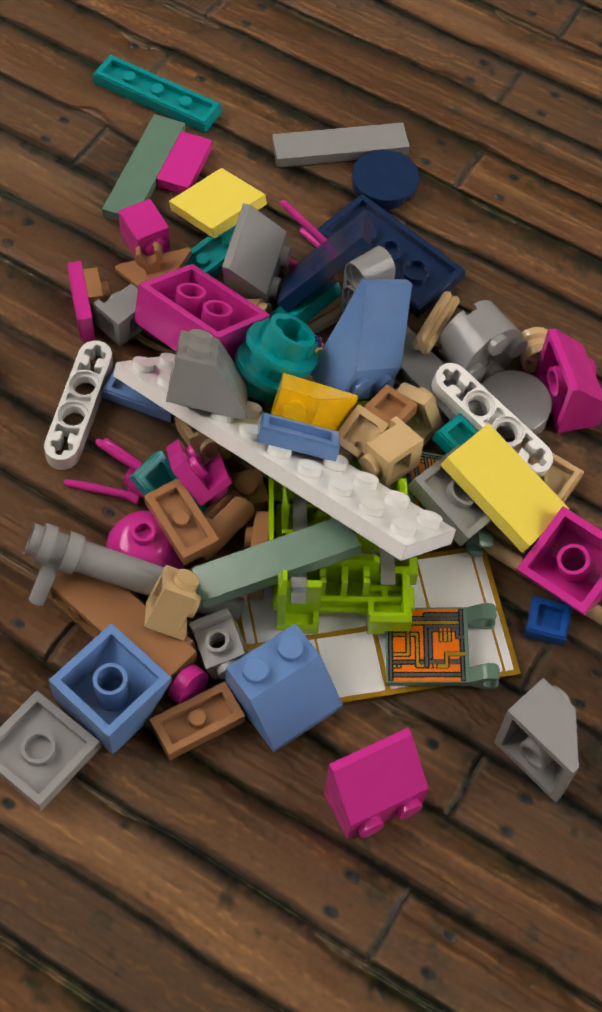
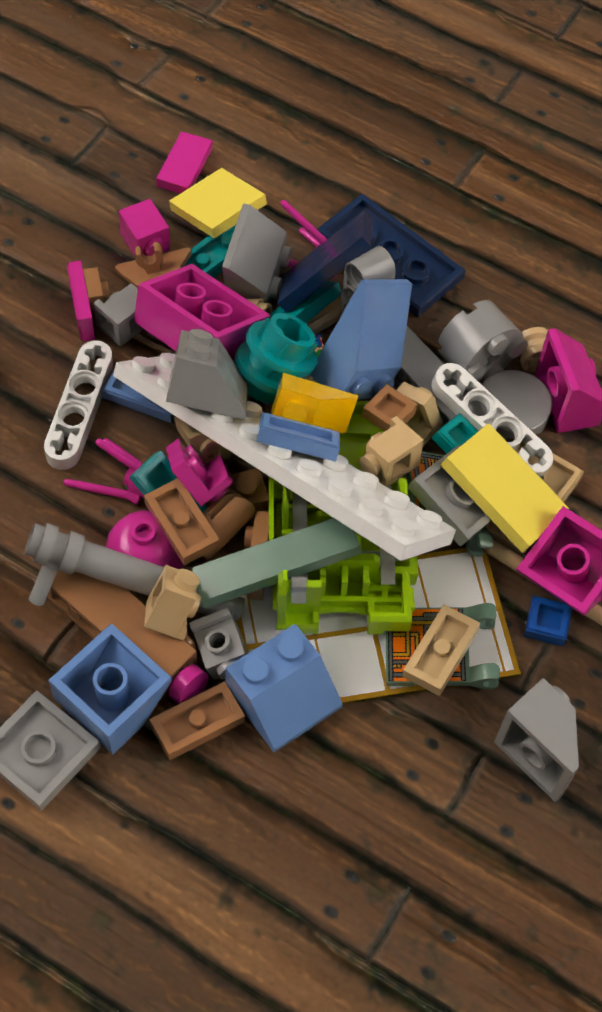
(140, 173): sand green tile -> none
(157, 93): teal tile -> none
(337, 144): light grey tile -> none
(357, 432): tan bracket -> none
(376, 785): dark pink slope -> none
(385, 178): dark blue tile -> none
(435, 323): tan axle -> none
(441, 650): none -> tan plate

